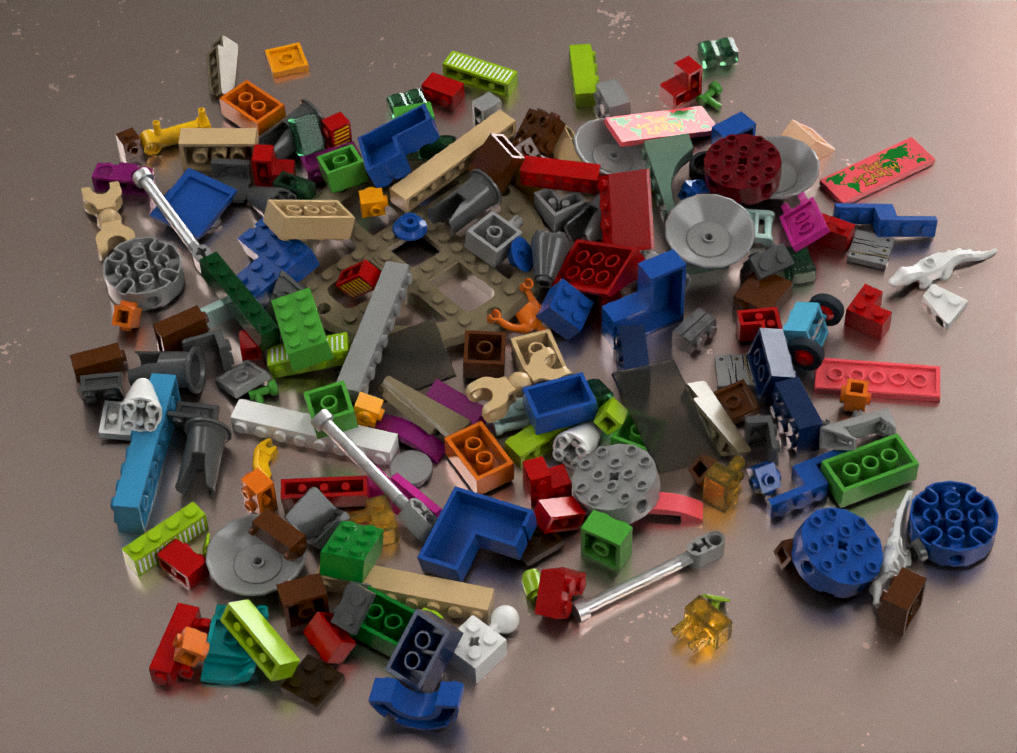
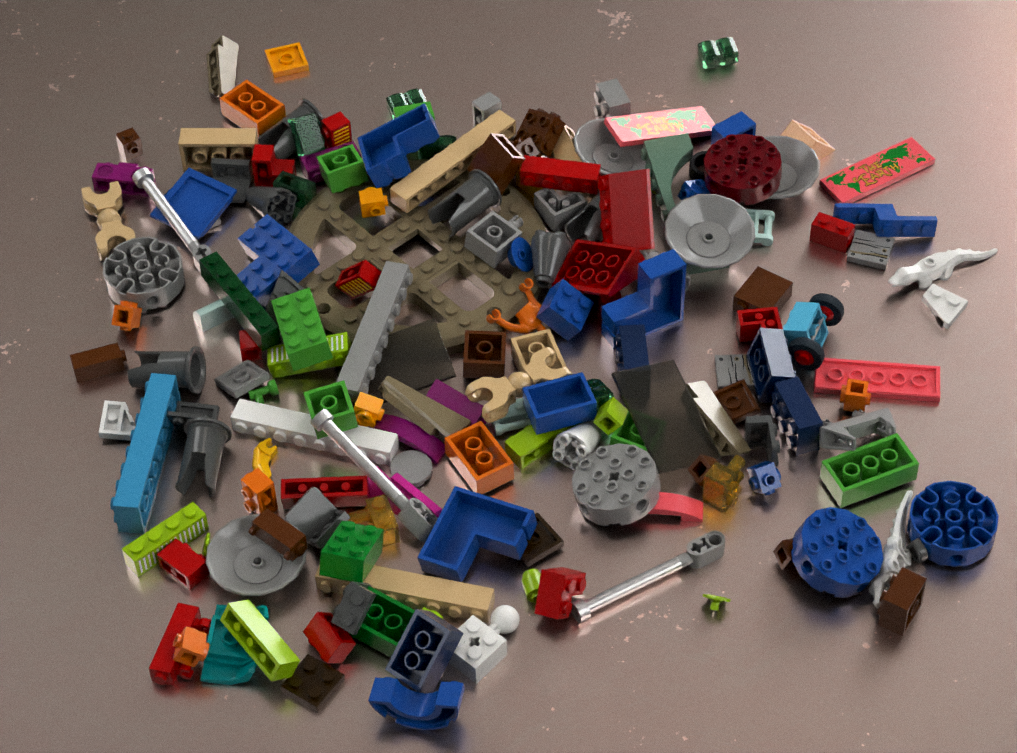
(101, 387): dark grey bracket -> none
(141, 407): white cone -> none
(157, 139): yellow piece -> none
(173, 330): reddish brown brick -> none
(213, 346): dark grey bracket -> none
(302, 600): reddish brown brick -> none
(308, 219): tan brick -> none
(409, 227): blue piece -> none
(443, 91): red brick -> none
(480, 74): lime brick -> none
(544, 482): red brick -> none
(559, 514): red brick -> none
(583, 74): lime brick -> none
(606, 540): bright green brick -> none
(684, 85): red brick -> none
(694, 331): flat silver brick -> none
(707, 622): clear yellow brick -> none
(714, 89): bright green piece -> none
(769, 262): dark grey bracket -> none
(803, 223): dark pink tile -> none
(803, 269): clear green brick -> none
(810, 486): blue bracket -> none
(867, 315): red brick -> none

